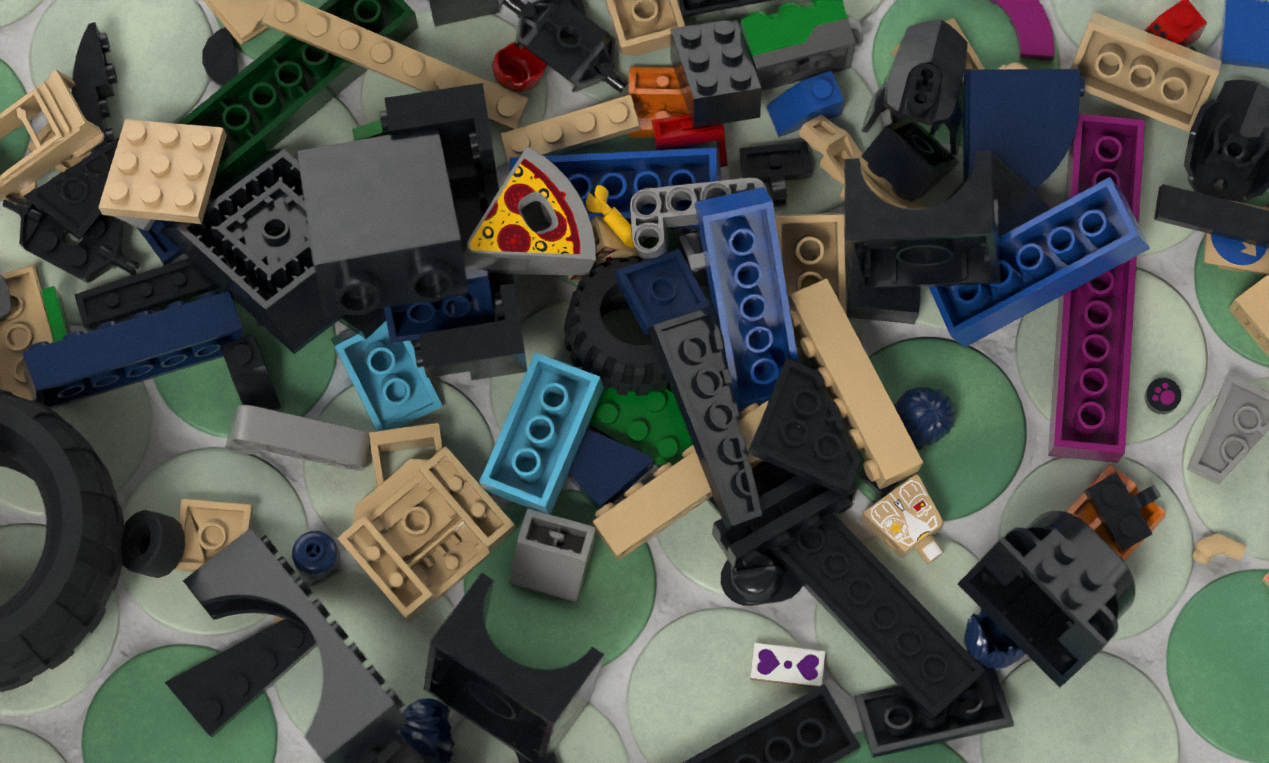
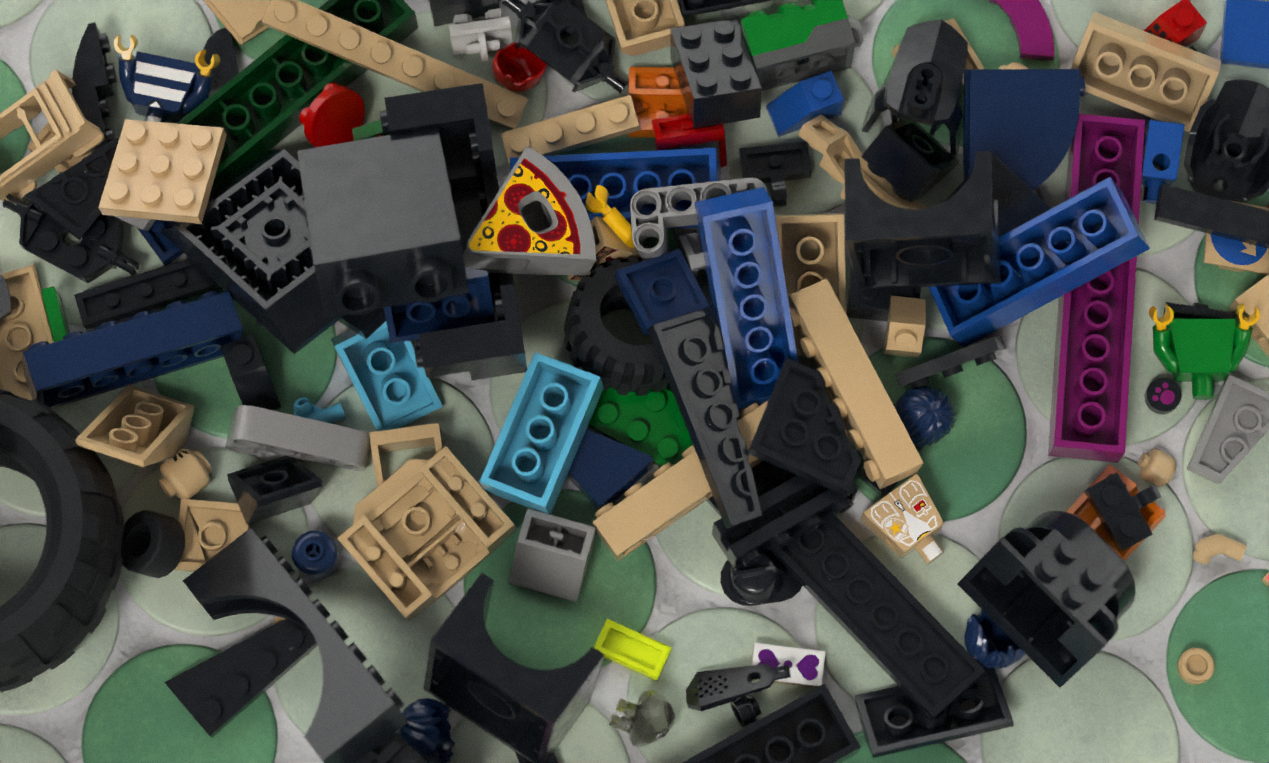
(139, 427): none -> tan slope
(161, 85): none -> dark blue torso
(184, 474): none -> tan head
(273, 488): none -> black slope
(332, 414): none -> medium azure arm
(333, 116): none -> red tile
(480, 35): none -> white hips
(632, 650): none -> neon yellow tile
(646, 720): none -> clear smoke piece
(724, 686): none -> black piece
(746, 710): none -> black plate
(905, 327): none -> tan slope
(951, 363): none -> black wing
(1157, 467): none -> tan piece
(1162, 148): none -> blue torso
(1195, 666): none -> tan tile
(1199, 311): none -> black bar
(1201, 348): none -> green torso

